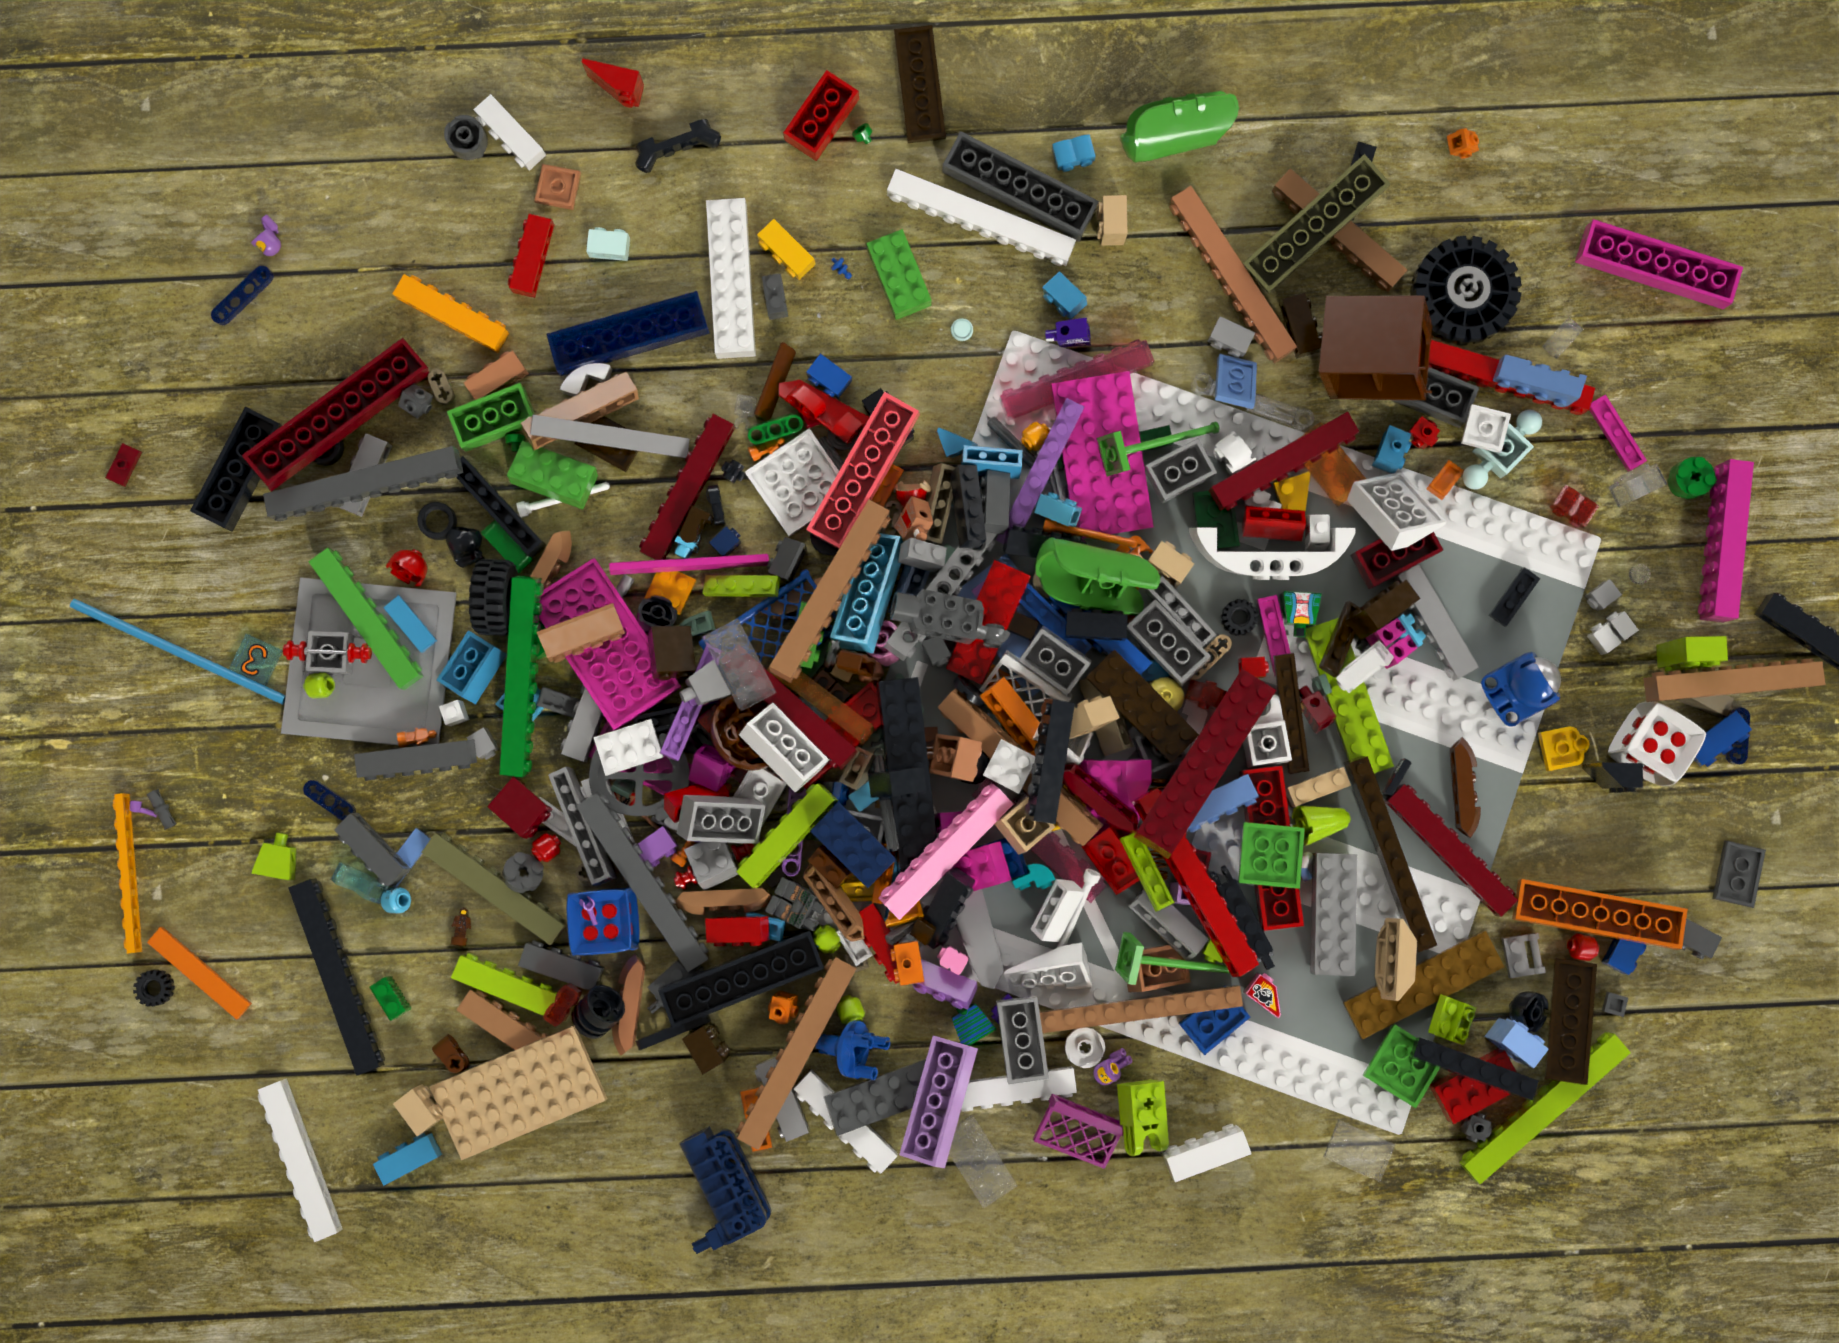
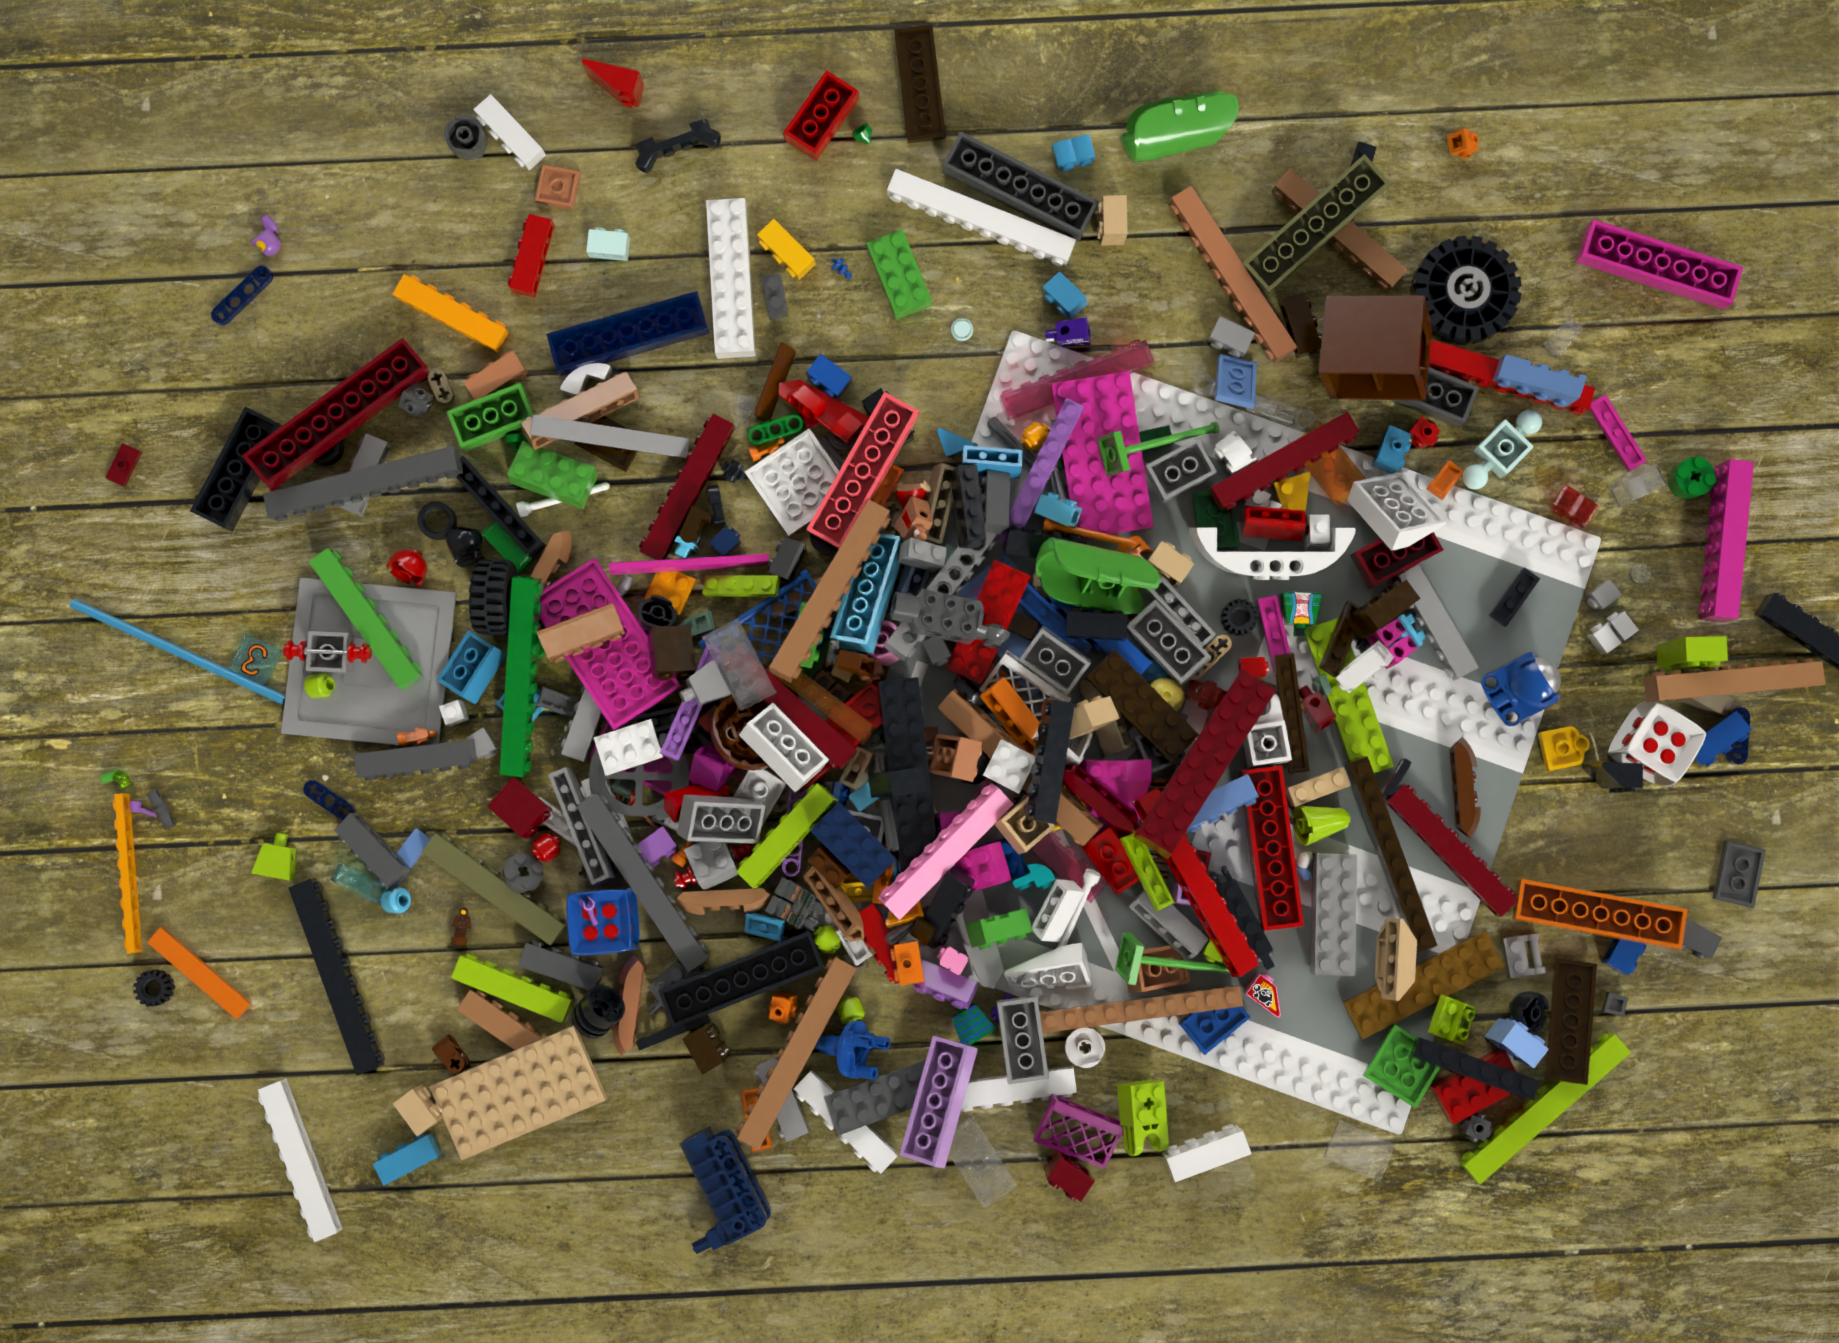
(117, 776): none -> clear neon green arm
(390, 997): green brick -> none
(410, 624): dark azure tile -> none
(560, 1010): clear red brick -> none
(737, 930): red brick -> none
(999, 929): none -> bright green wedge
(1068, 1175): none -> dark red brick
(1109, 1069): medium lavender piece -> none
(1271, 855): bright green plate -> none
(1485, 428): white plate -> none
(1583, 947): red head -> none

